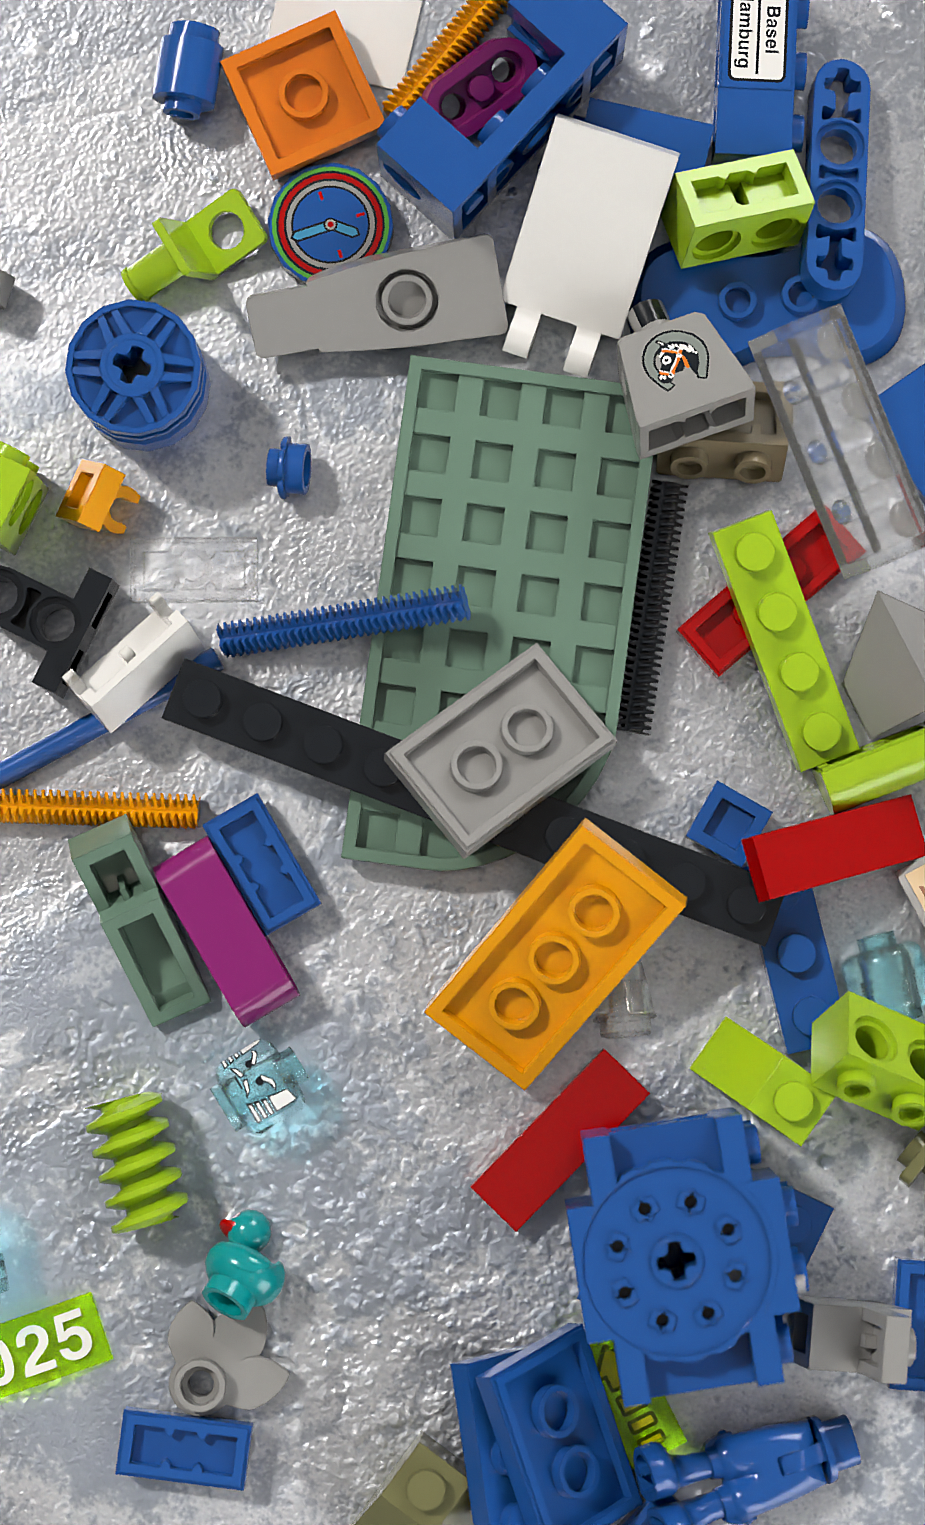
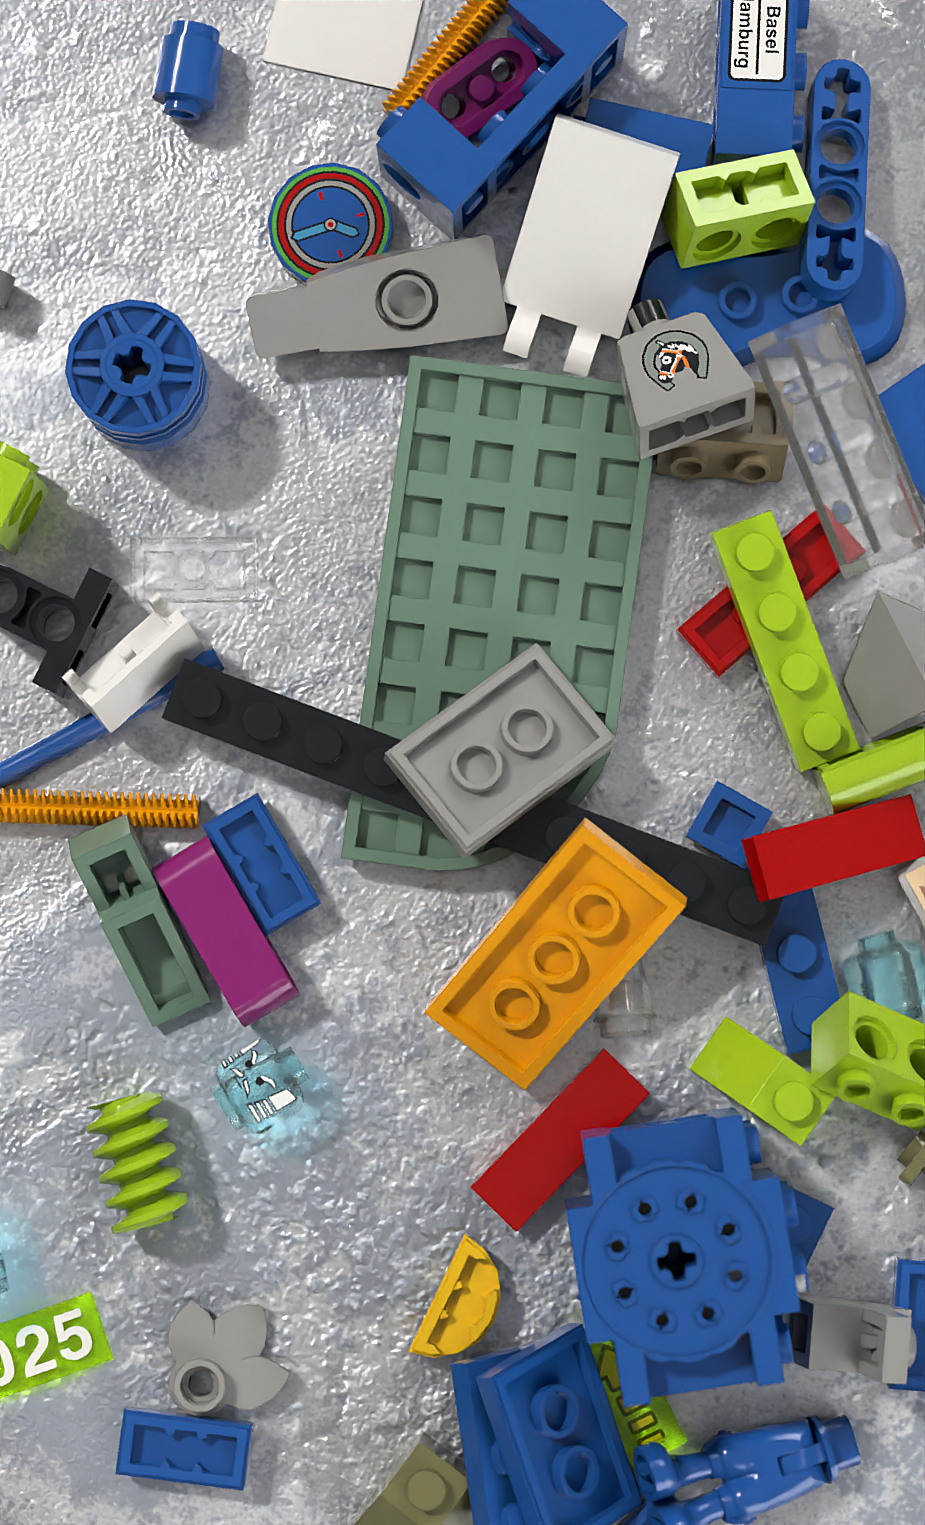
(92, 495): light orange tile -> none
(191, 250): lime bracket -> none
(238, 1271): teal animal -> none
(289, 468): blue plate -> none
(303, 95): orange plate -> none
(346, 622): blue axle -> none
(462, 1304): none -> yellow plate
(649, 606): black axle -> none

